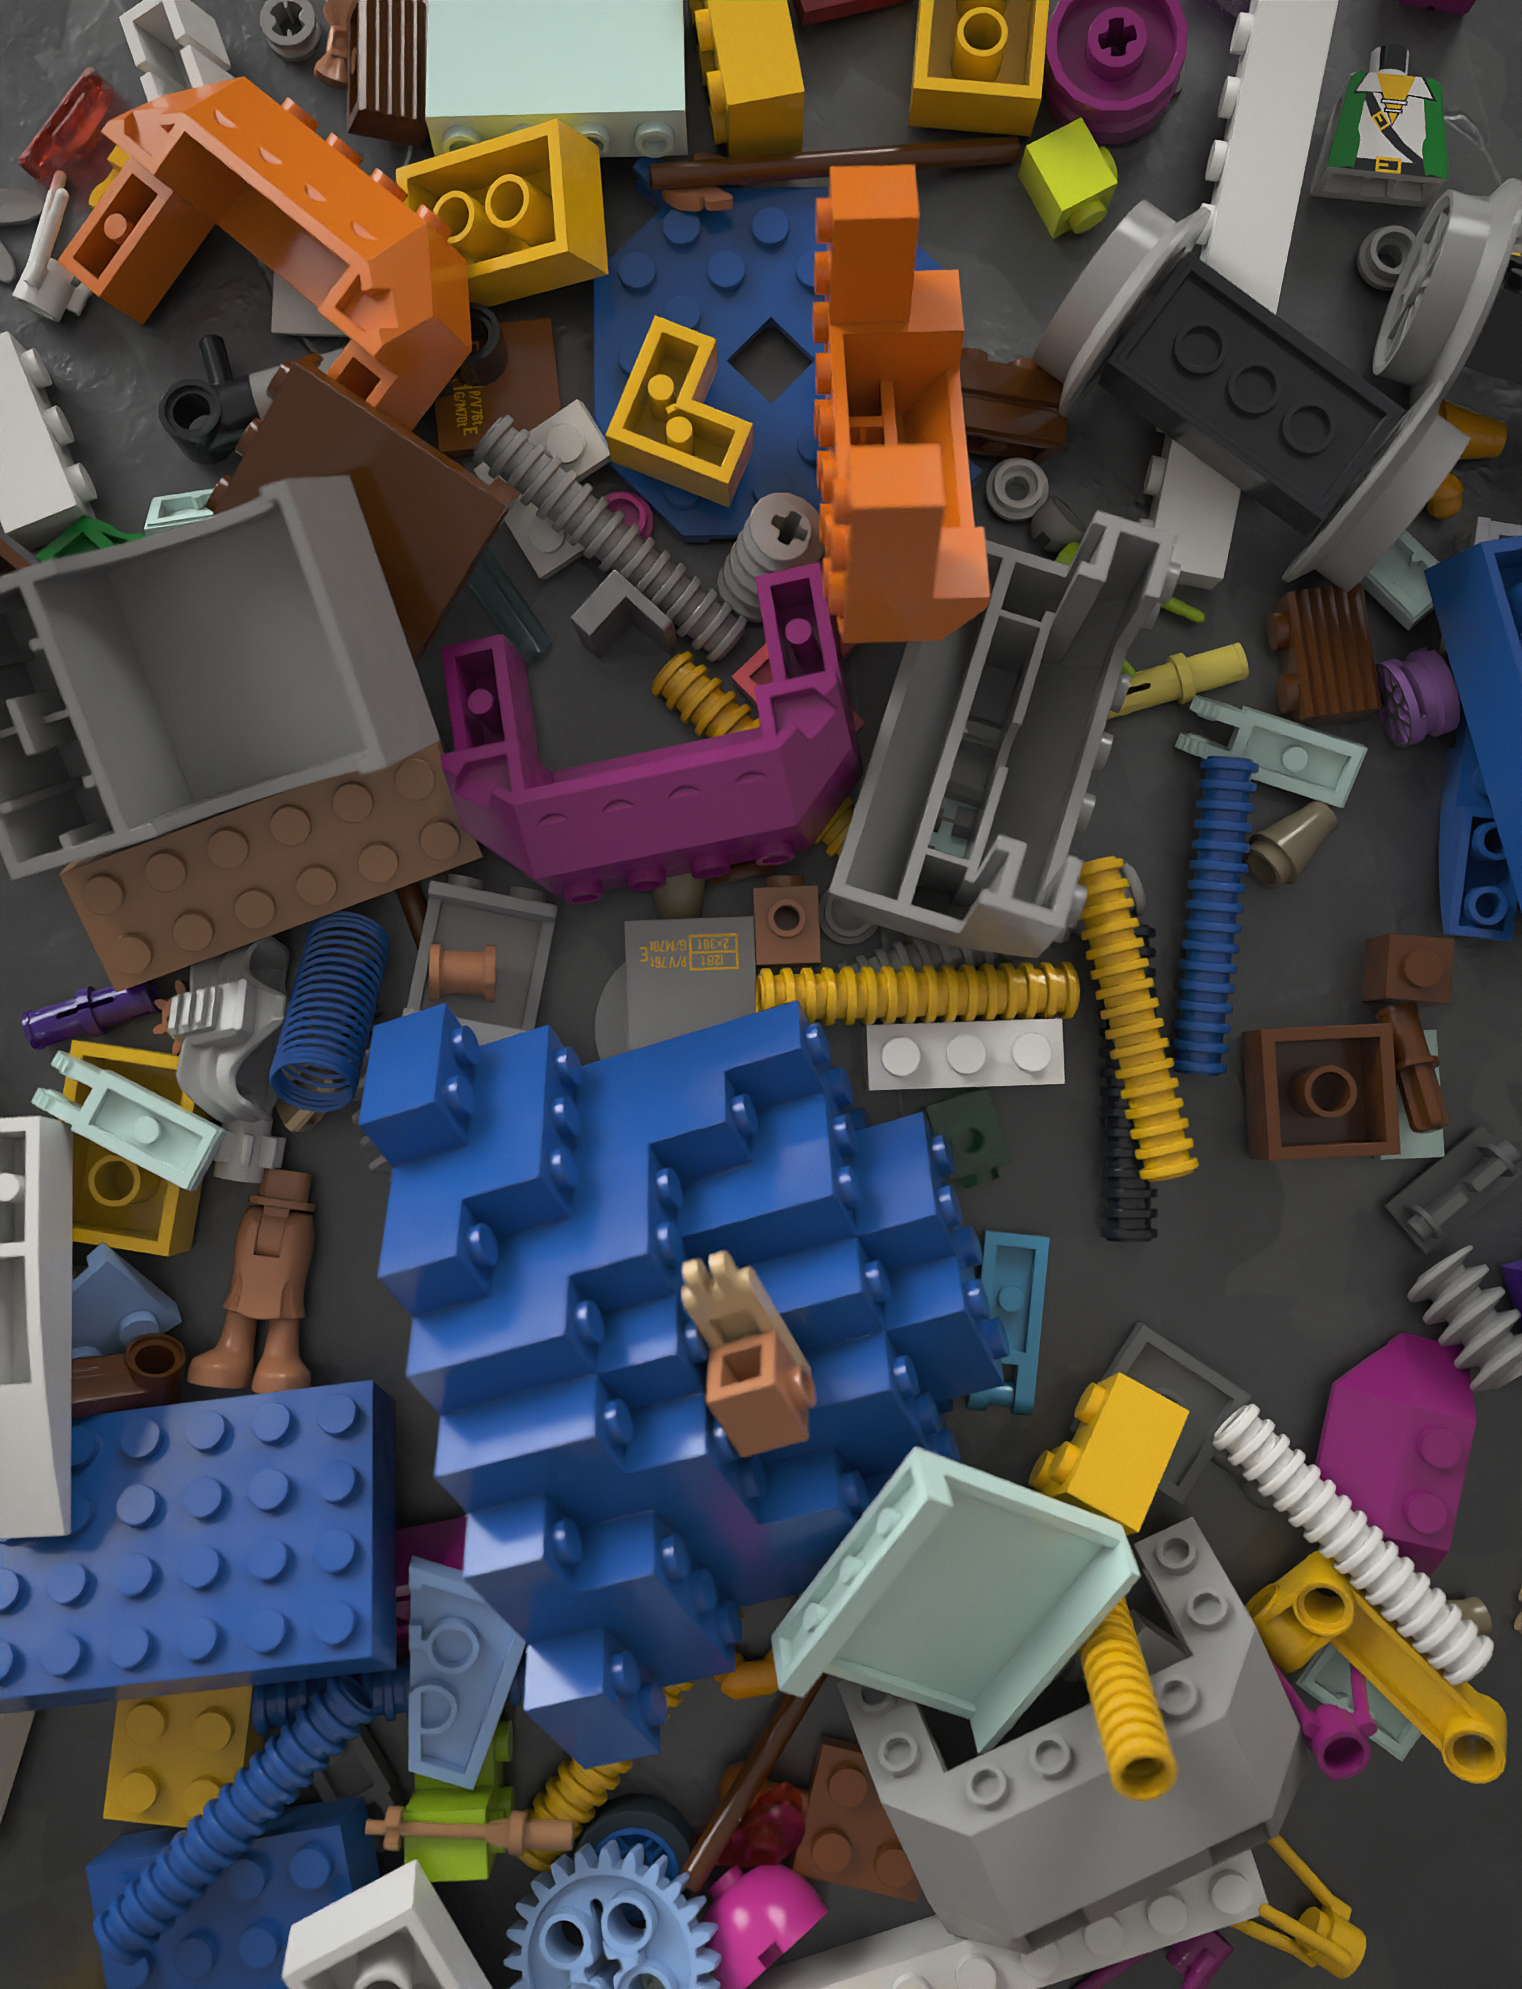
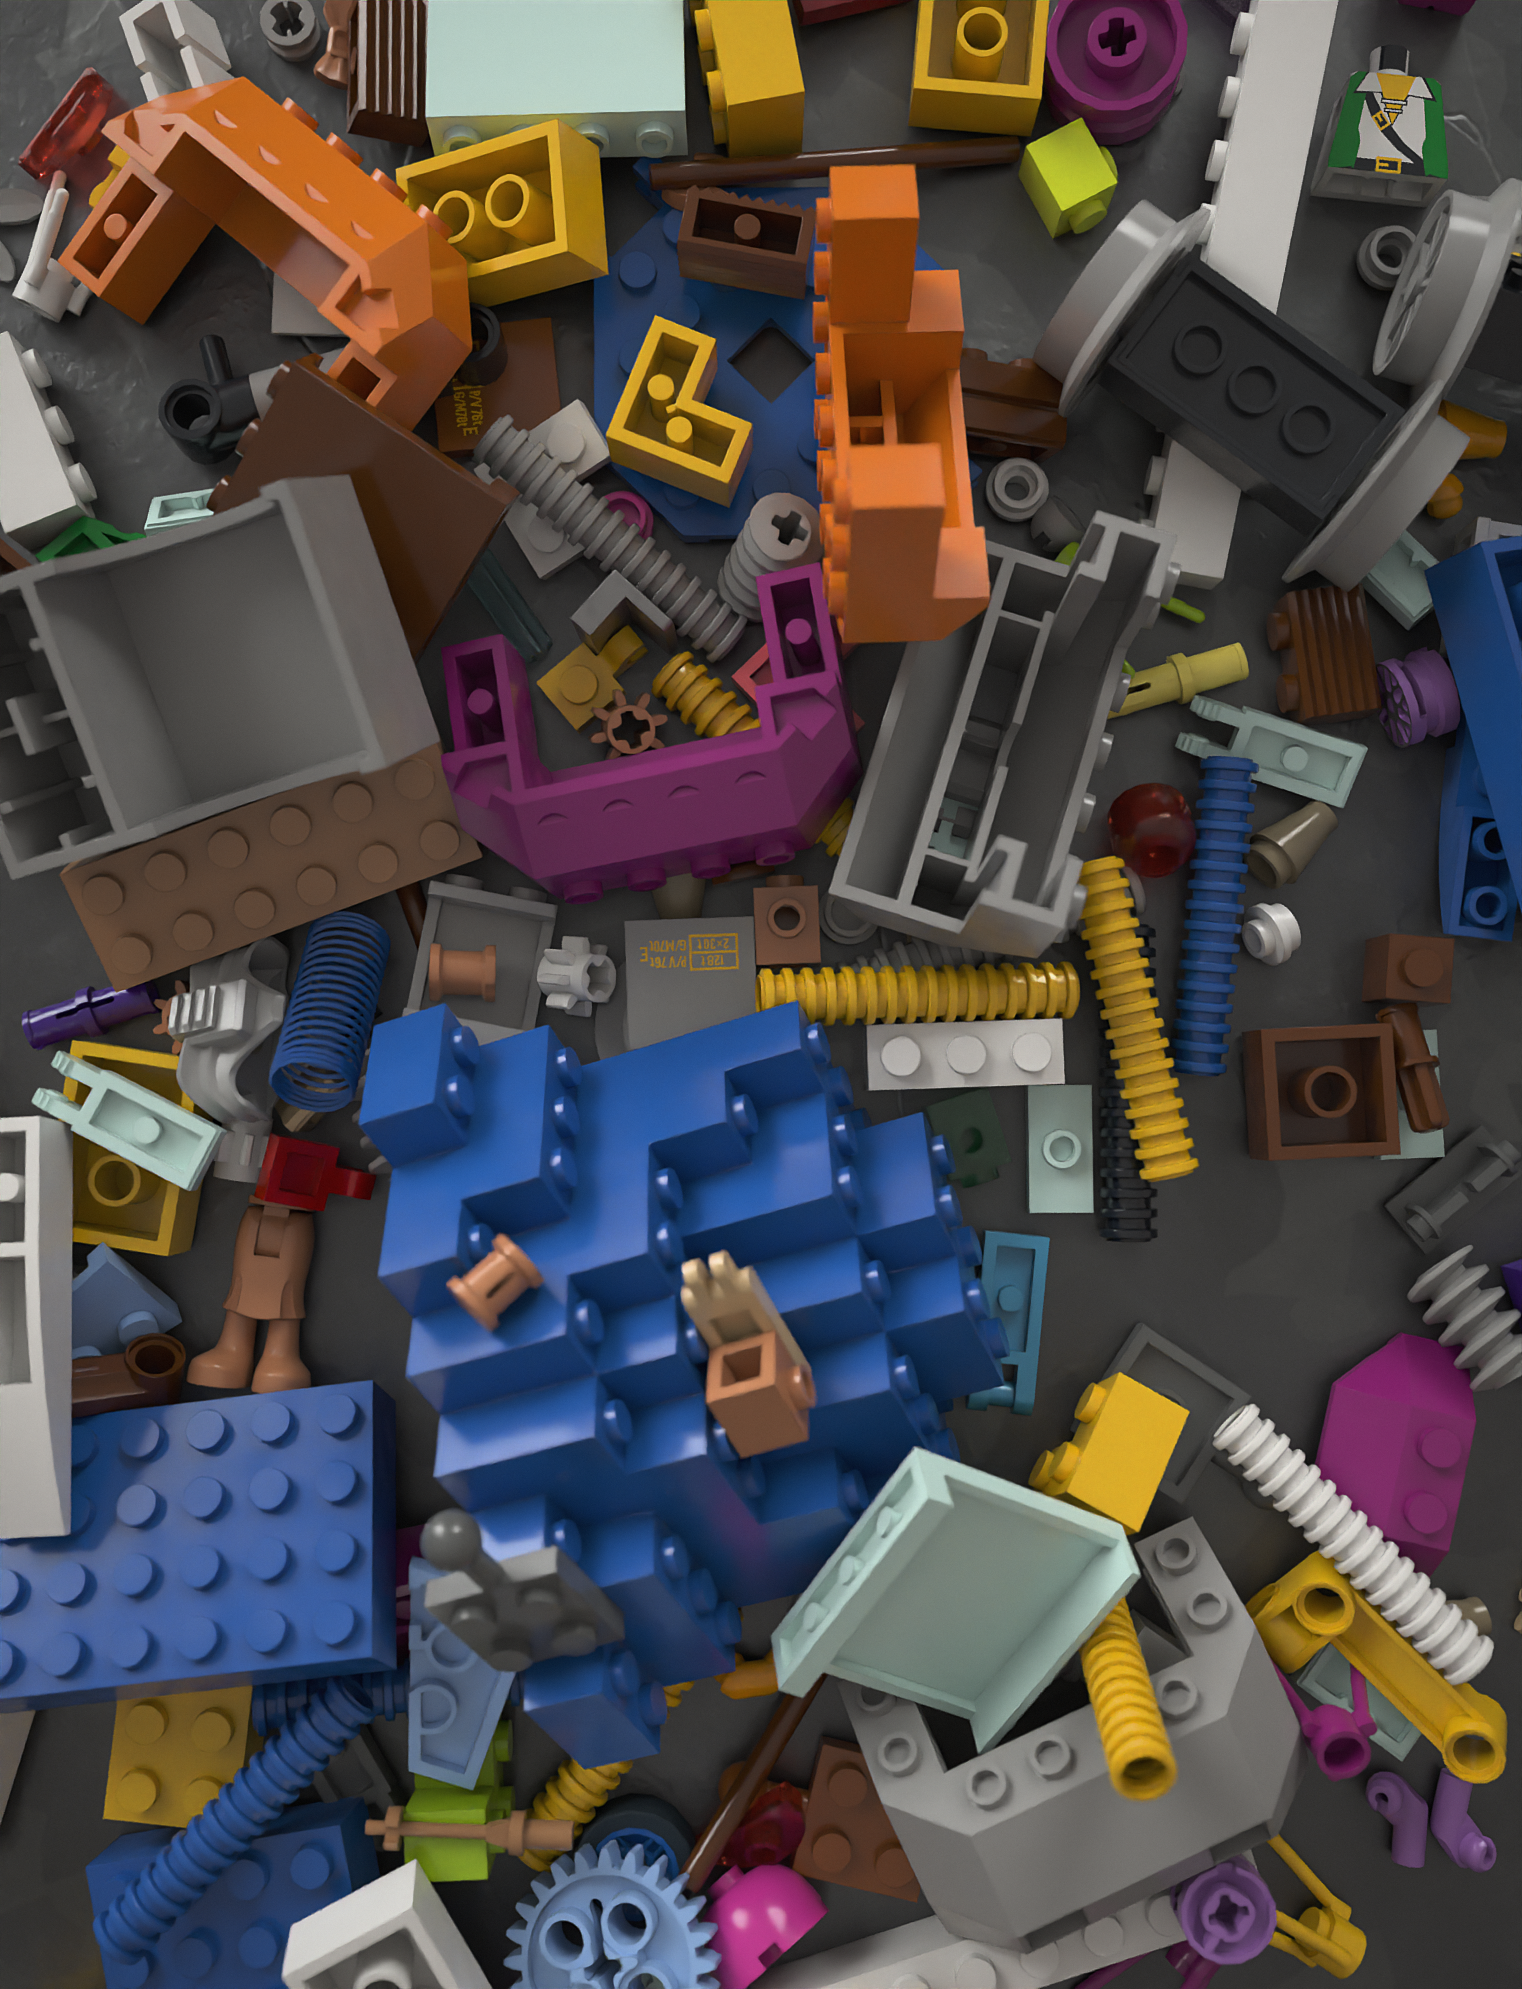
(305, 1172): none -> red plate
(495, 1282): none -> nougat bush
(514, 1606): none -> dark grey plate
(576, 976): none -> white gear
(589, 680): none -> yellow plate
(612, 719): none -> nougat gear
(746, 242): none -> reddish brown brick
(1059, 1148): none -> light aqua plate
(1151, 829): none -> clear red head
(1226, 1911): none -> medium lavender wheel
(1270, 933): none -> white plate
(1405, 1811): none -> medium lavender arm
(1456, 1829): none -> medium lavender arm

